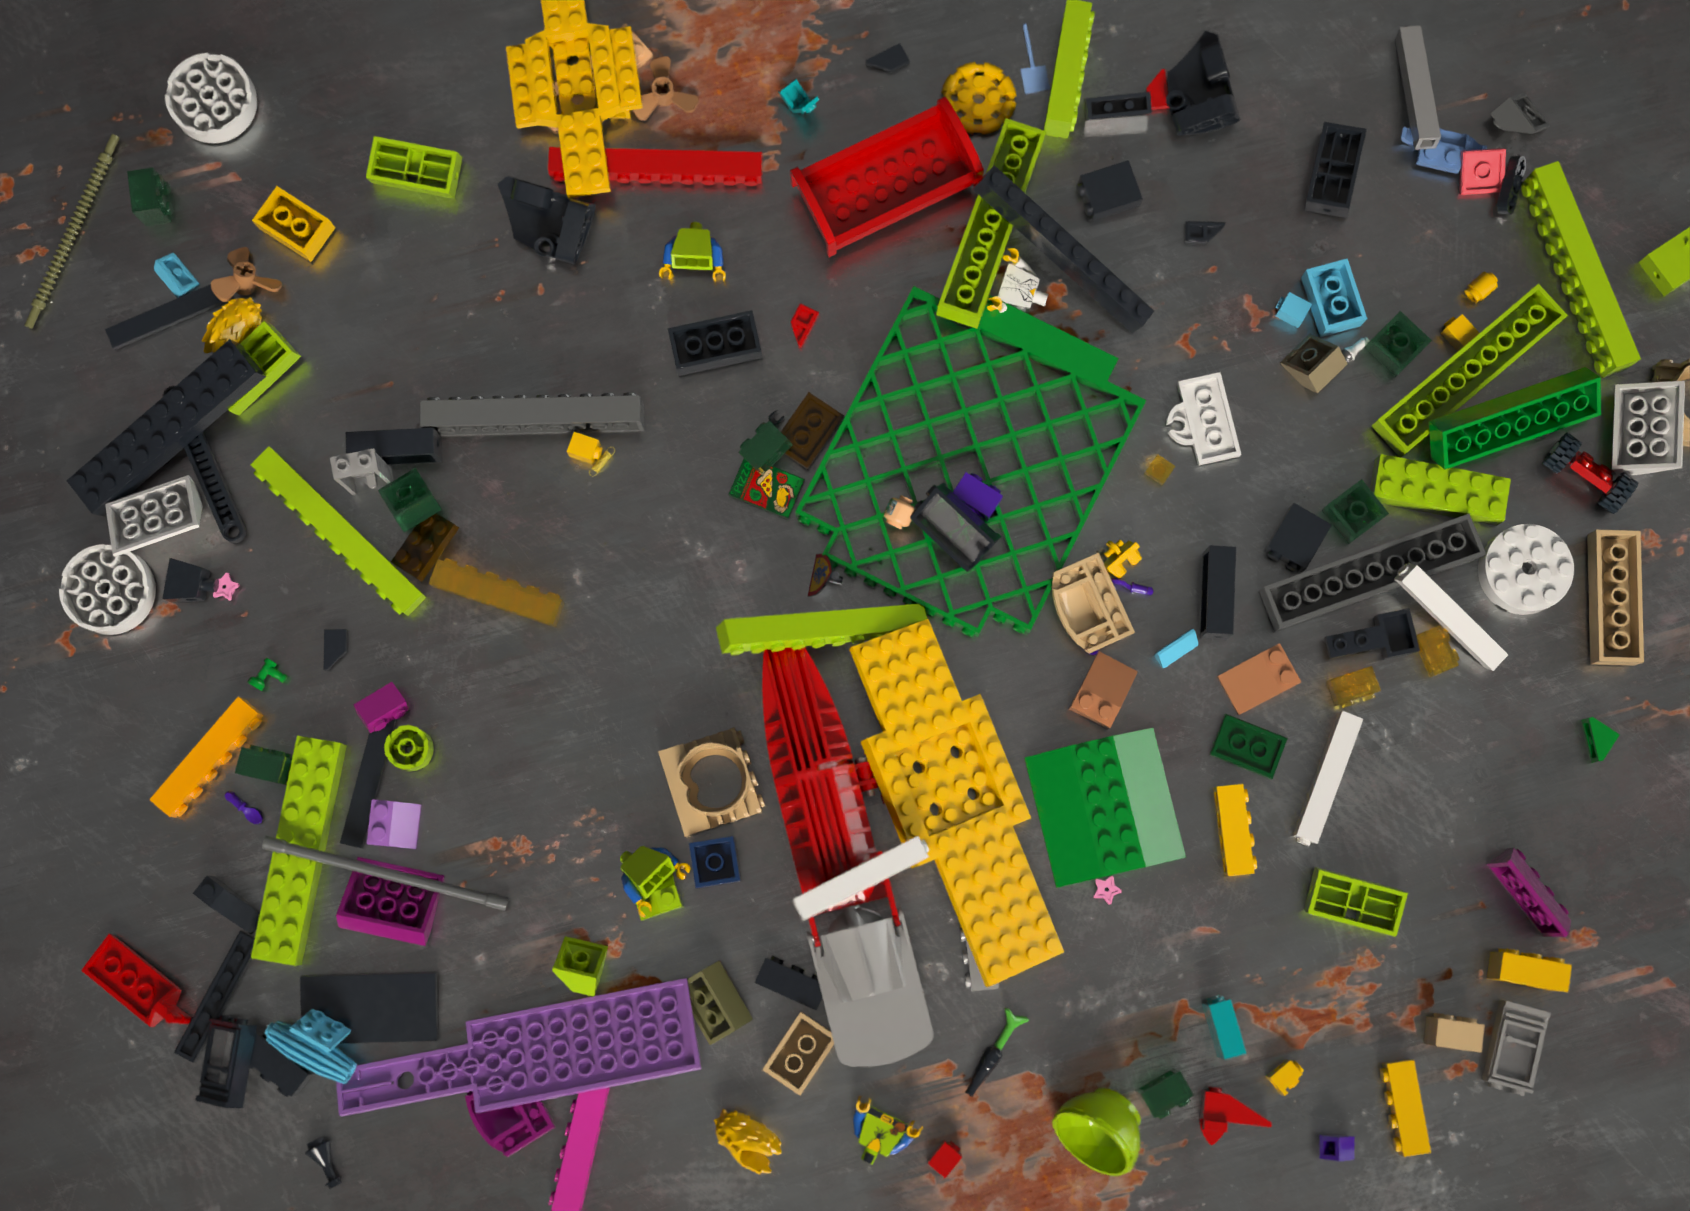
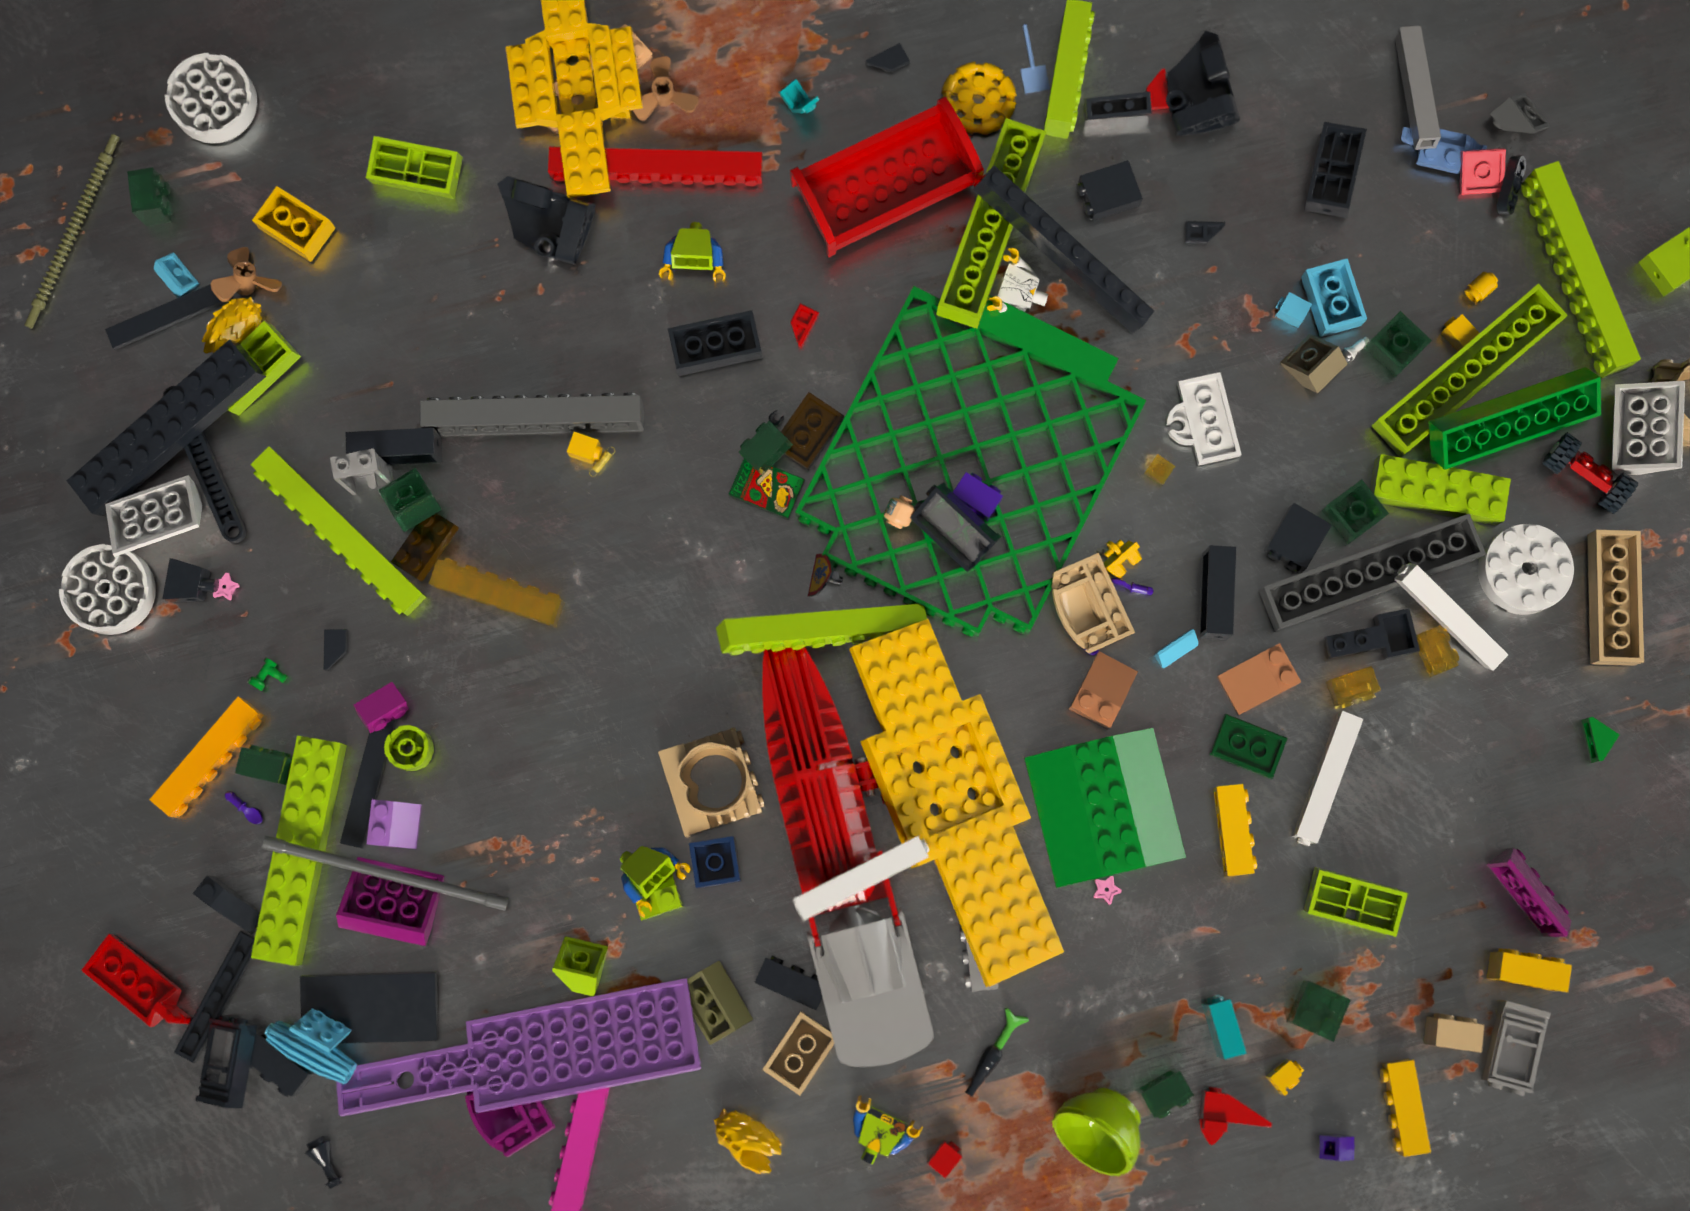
(1318, 1010): none -> clear green brick

